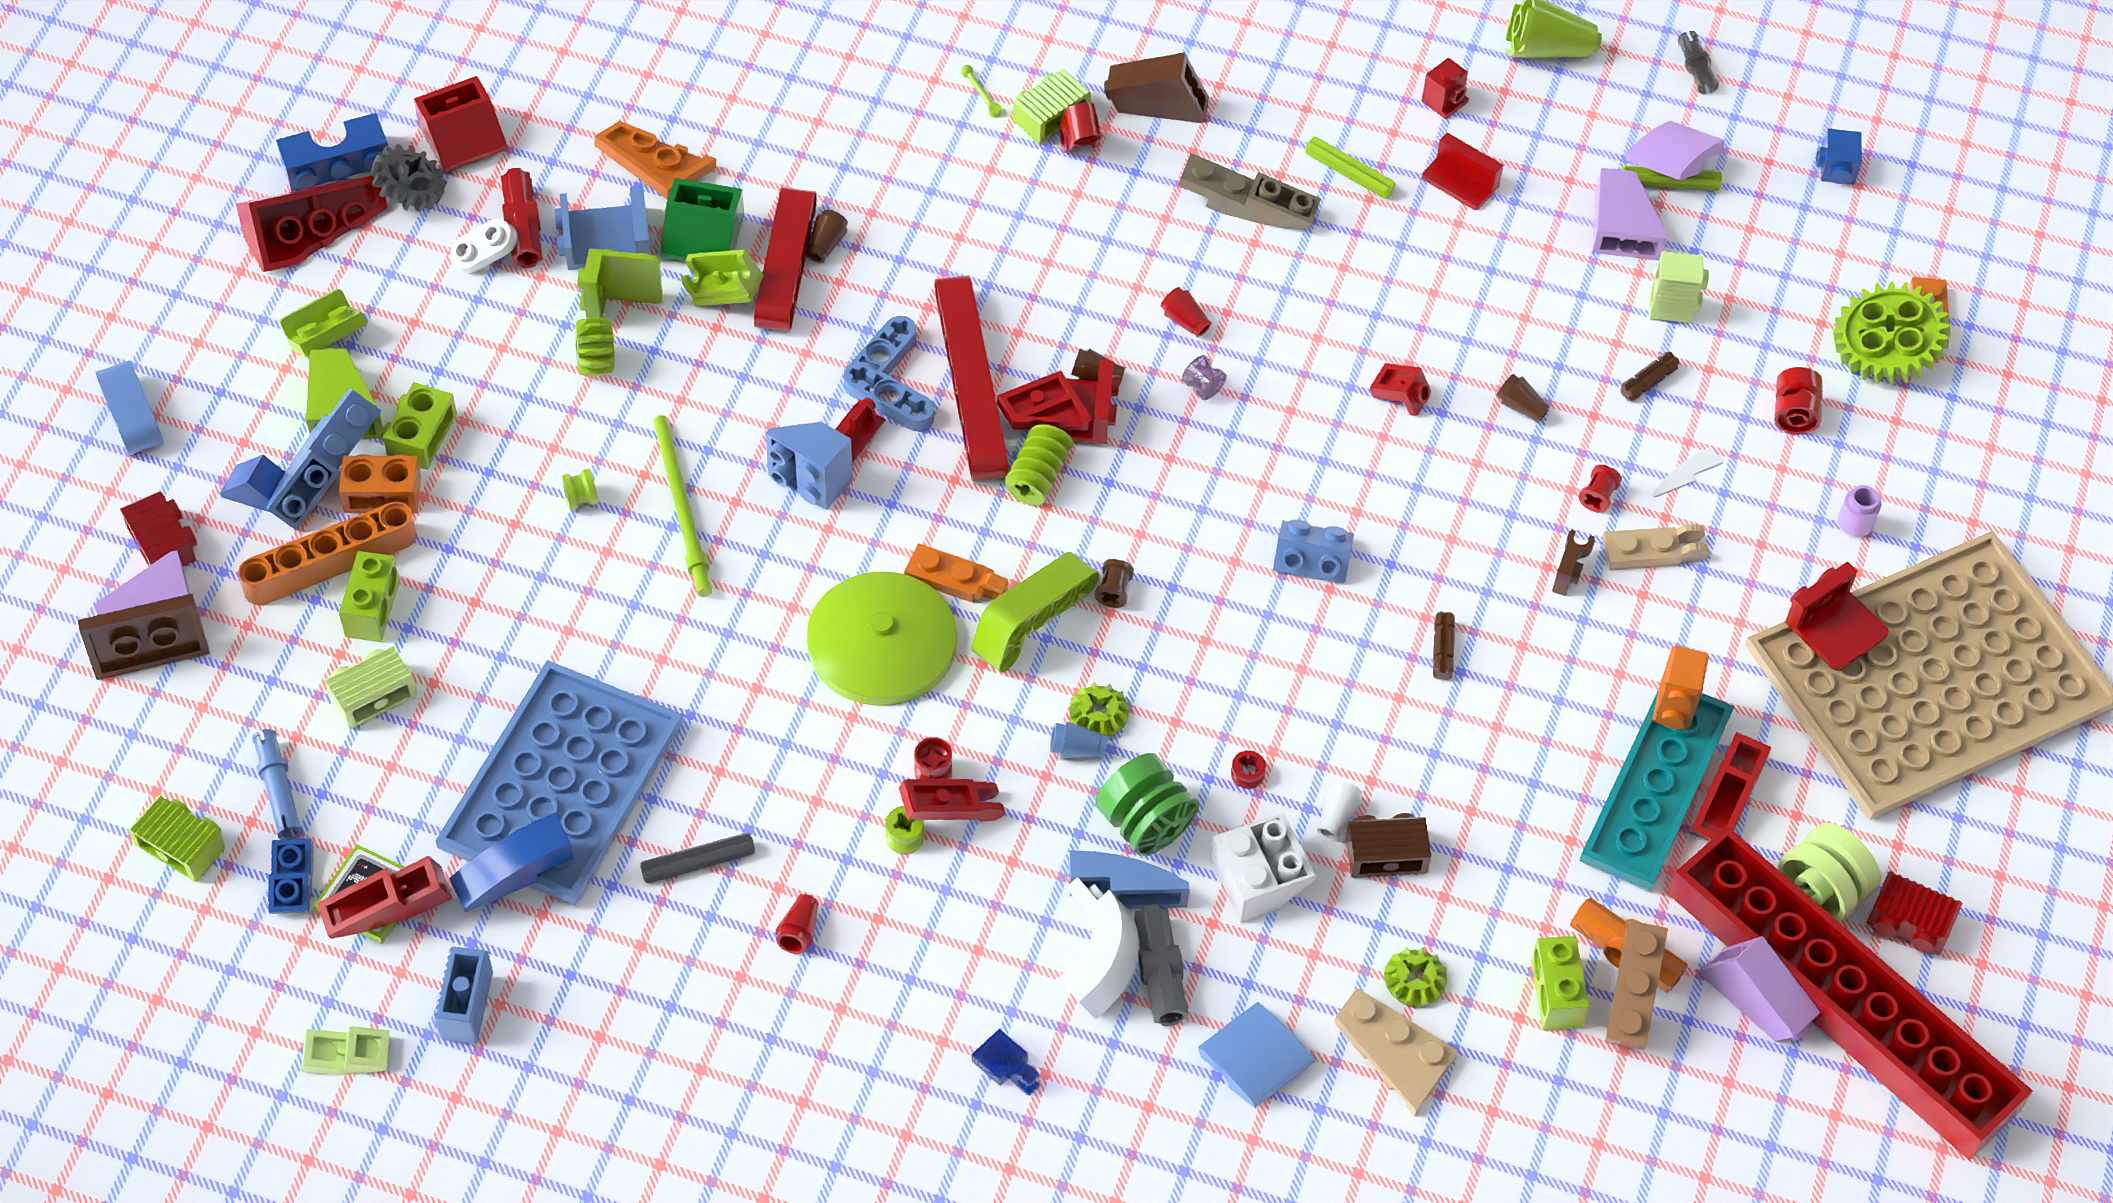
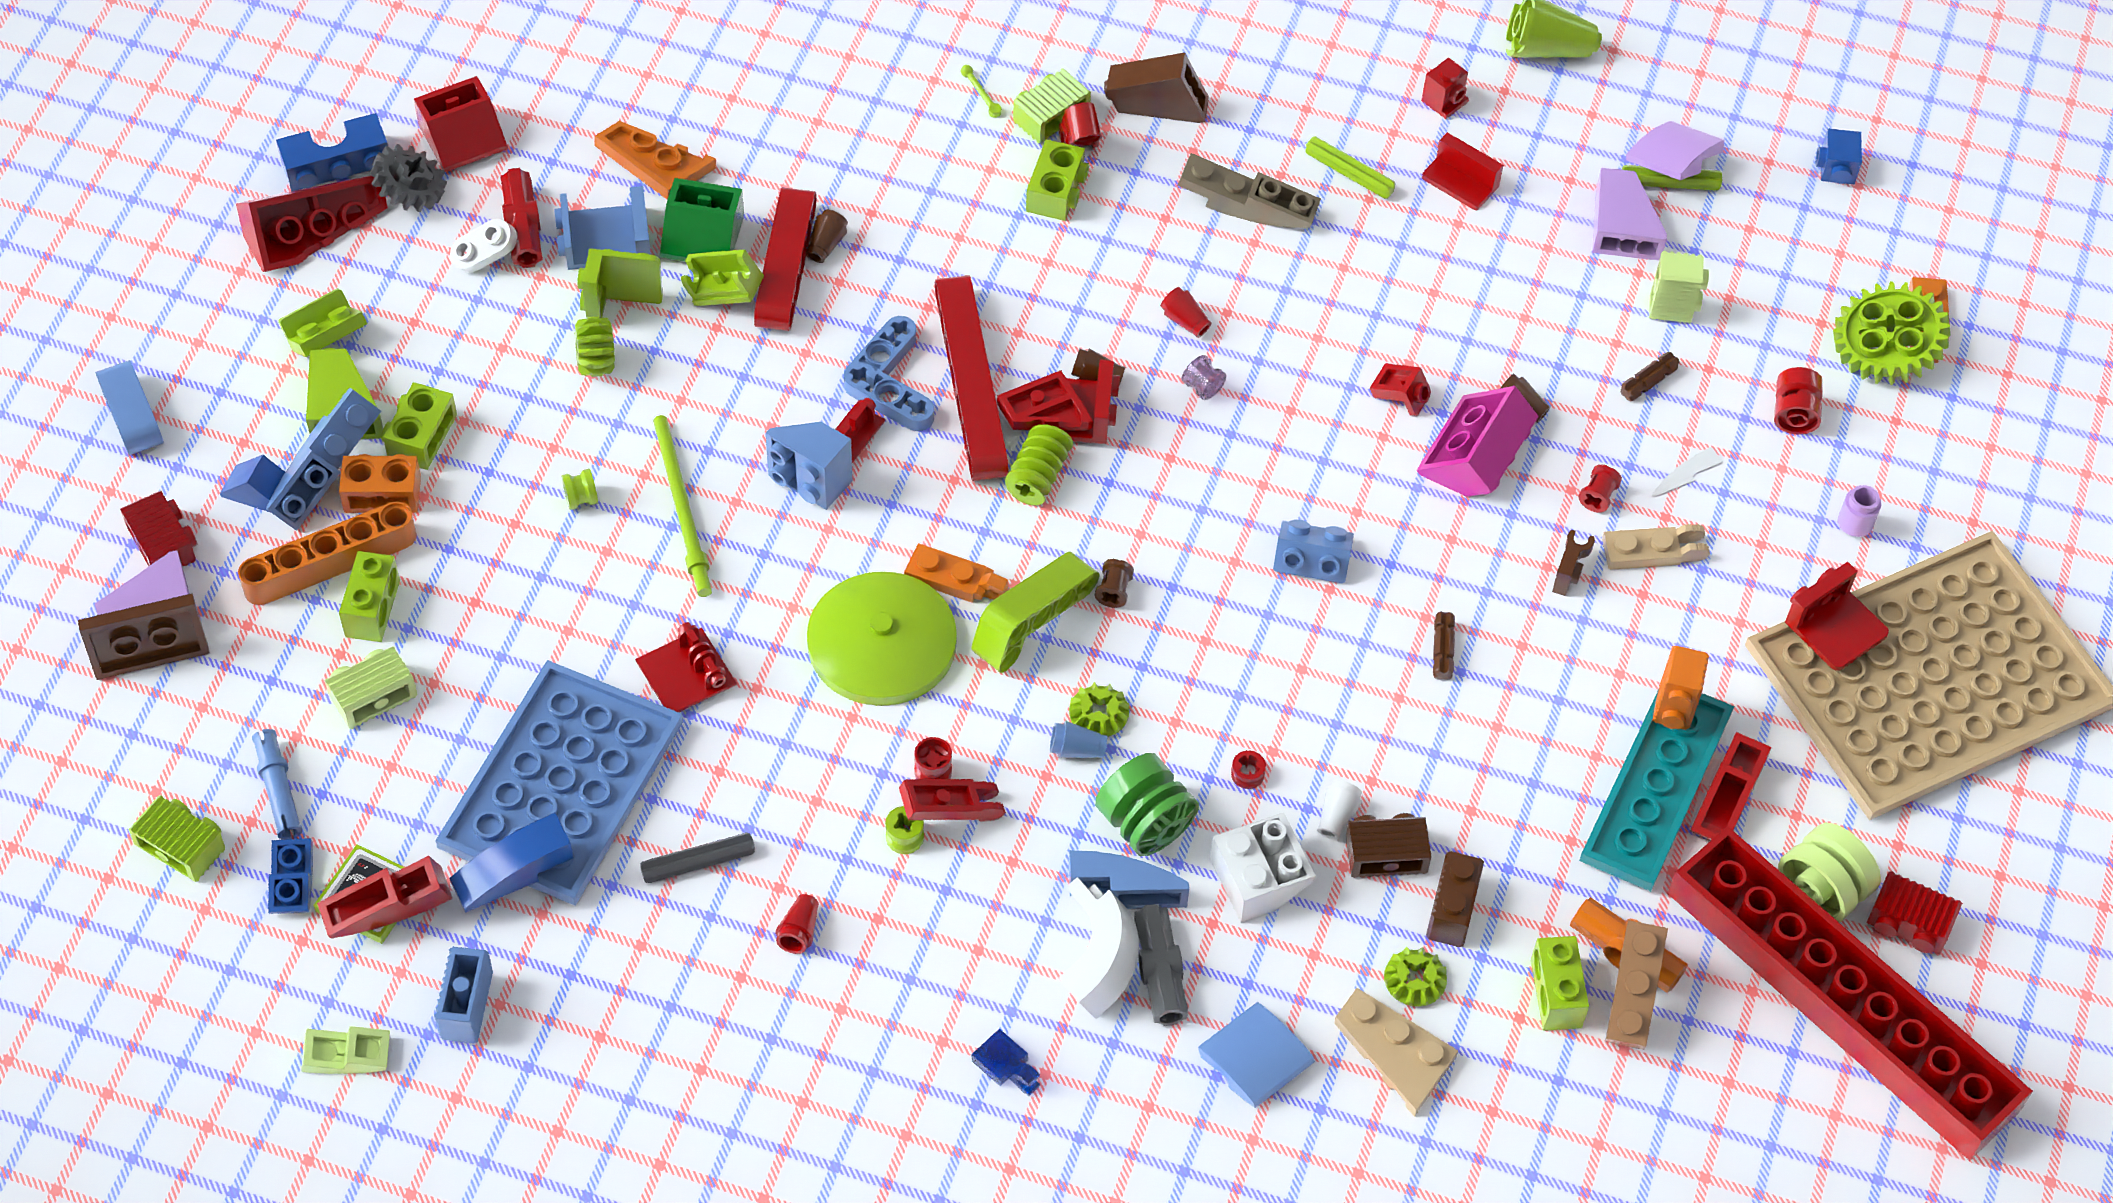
(686, 669): none -> red hinge
(1056, 180): none -> lime brick
(1455, 899): none -> reddish brown brick
(1479, 441): none -> dark pink slope
(1698, 62): clear smoke pin -> none
(1761, 989): lavender slope -> none

